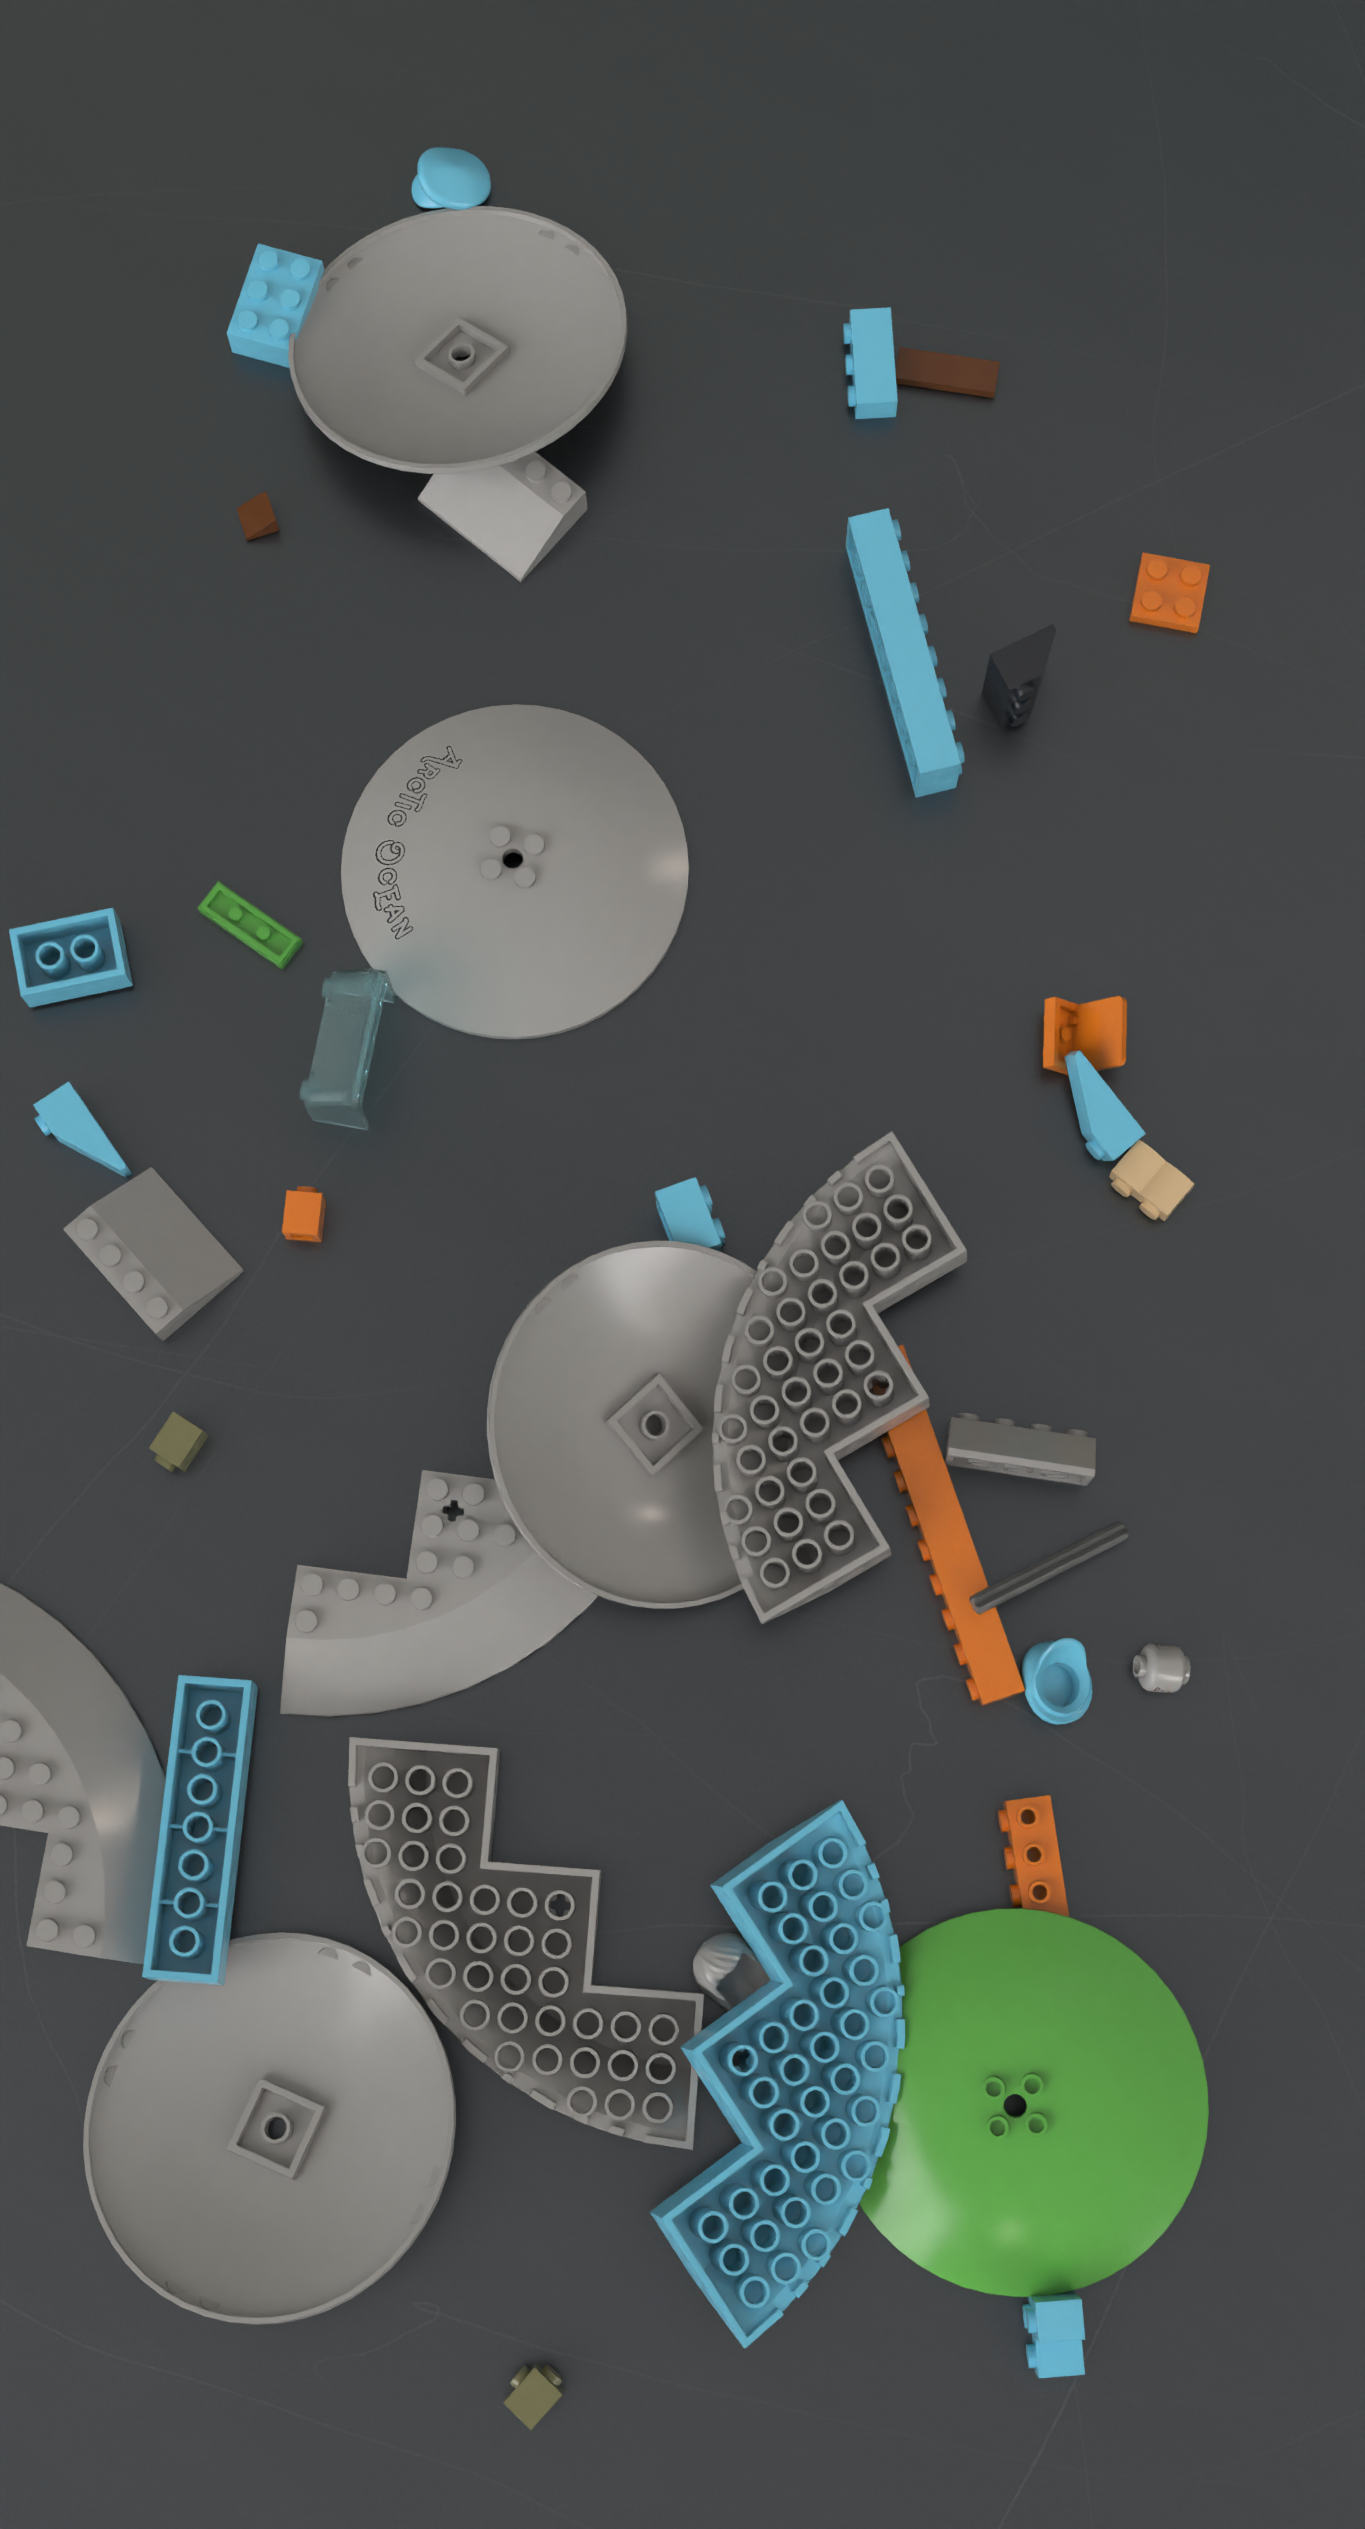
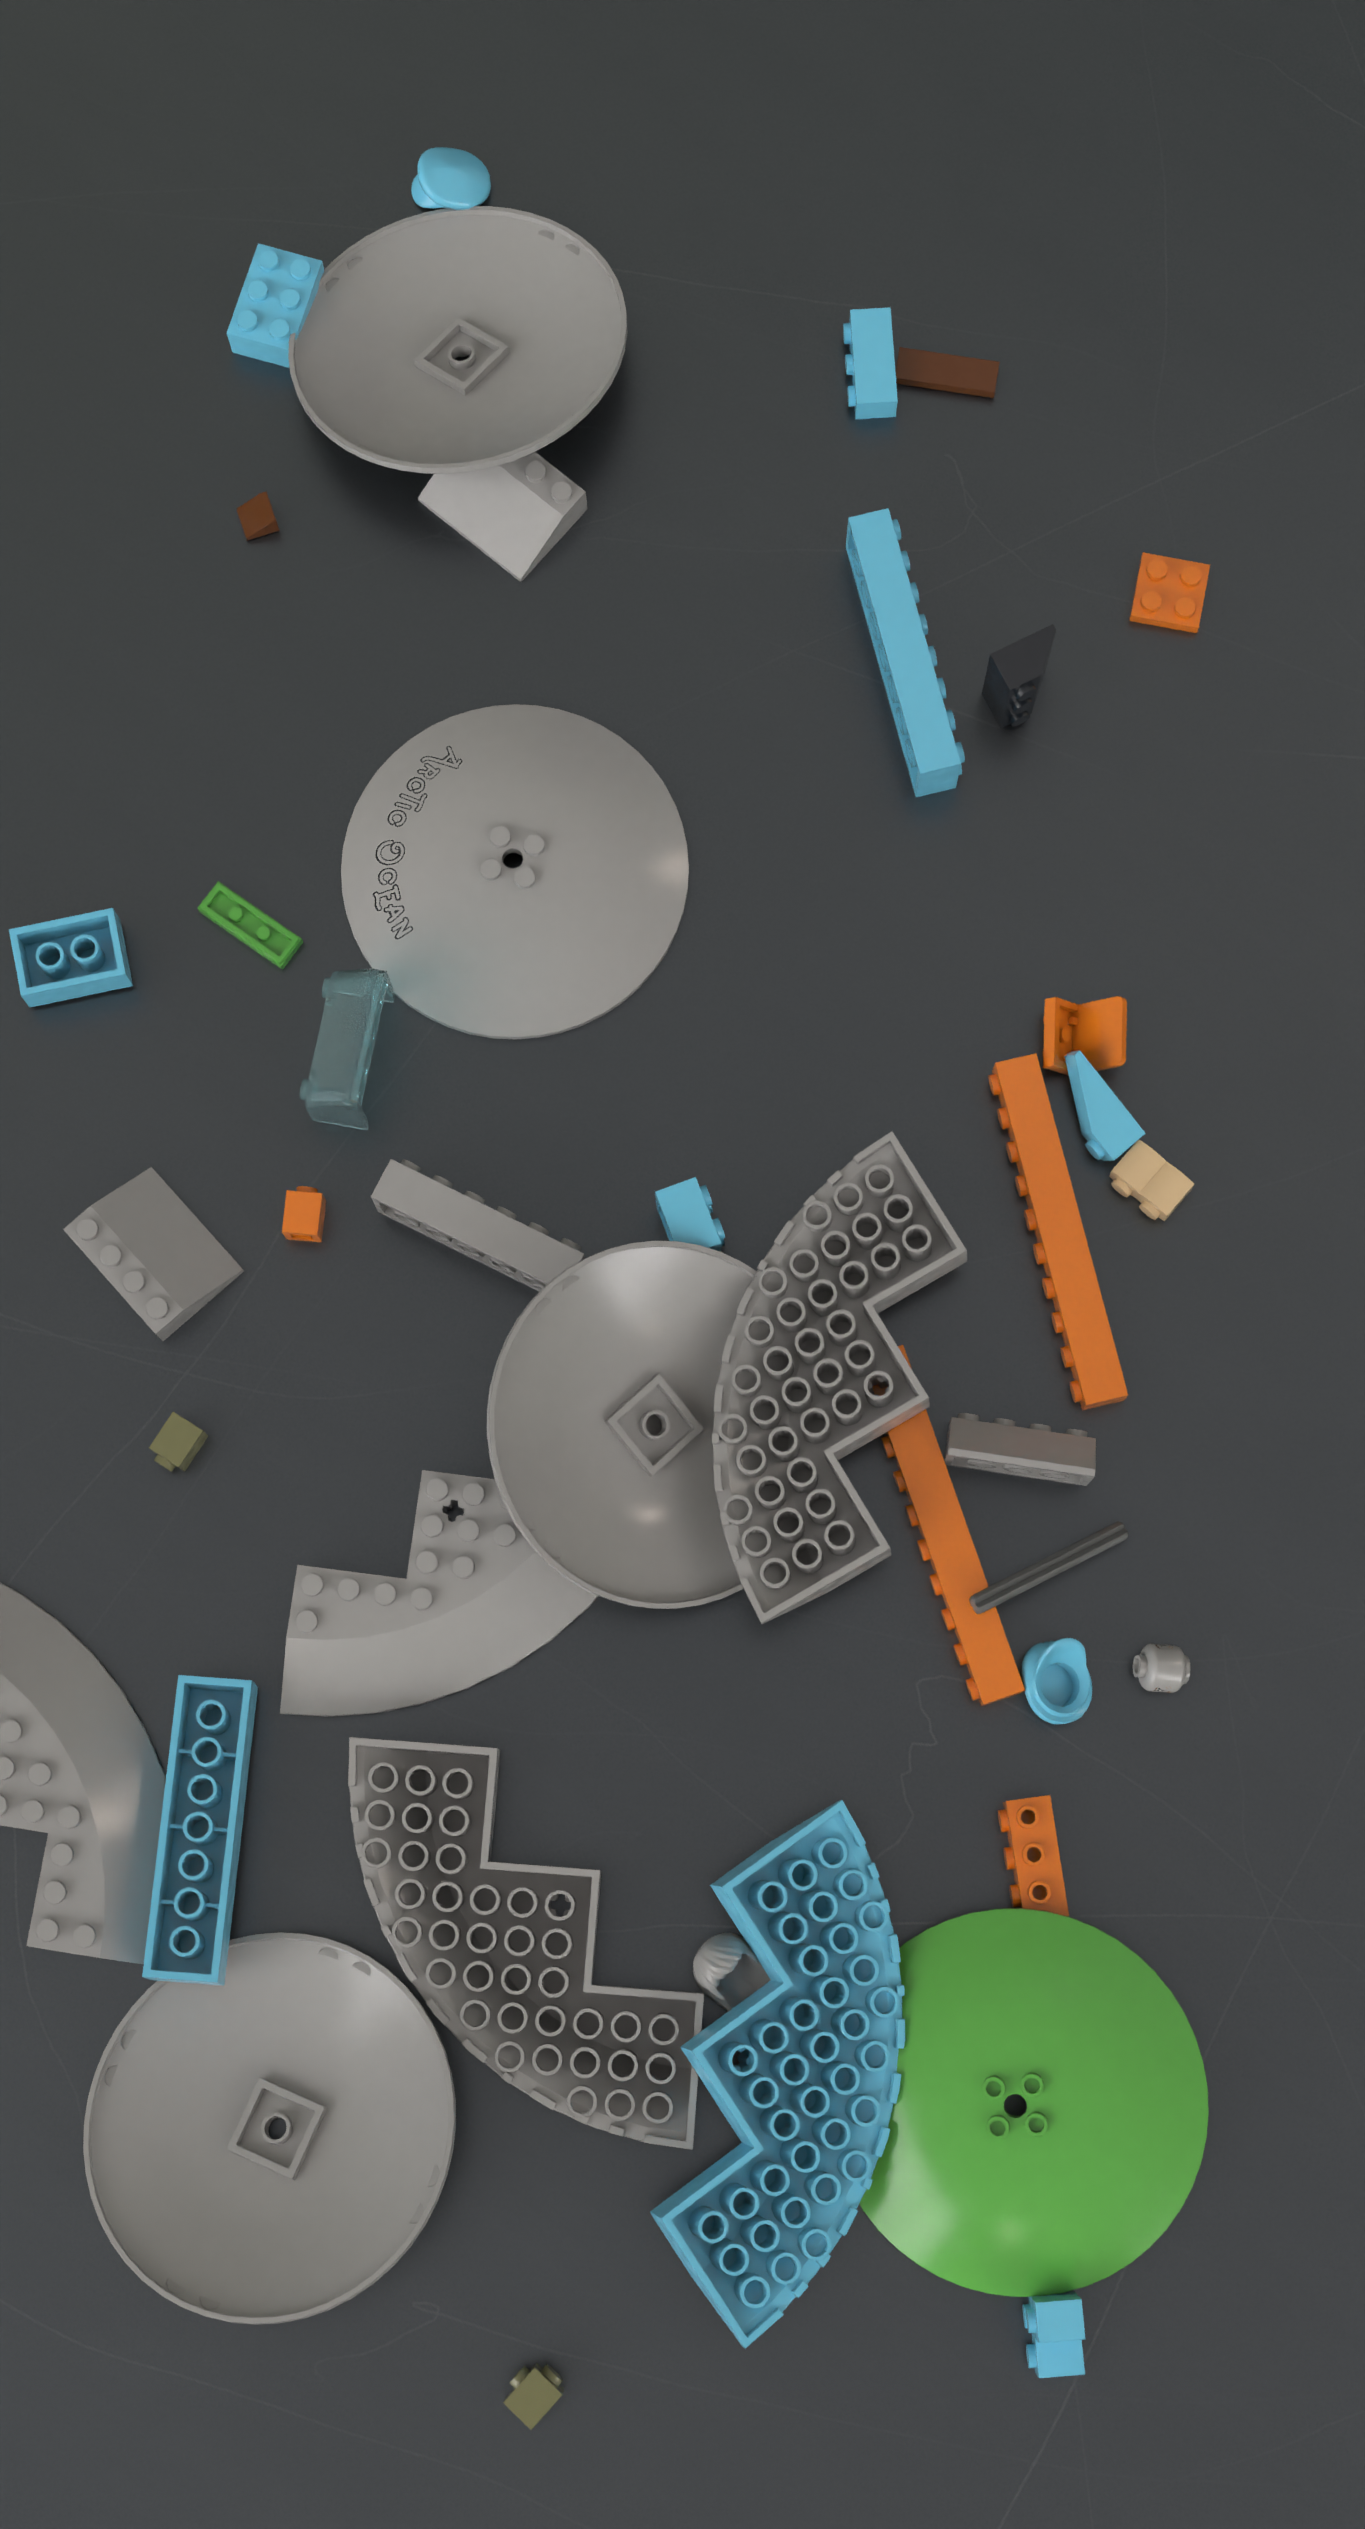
(74, 1125): medium azure slope -> none
(472, 1227): none -> light grey brick
(1058, 1232): none -> orange brick

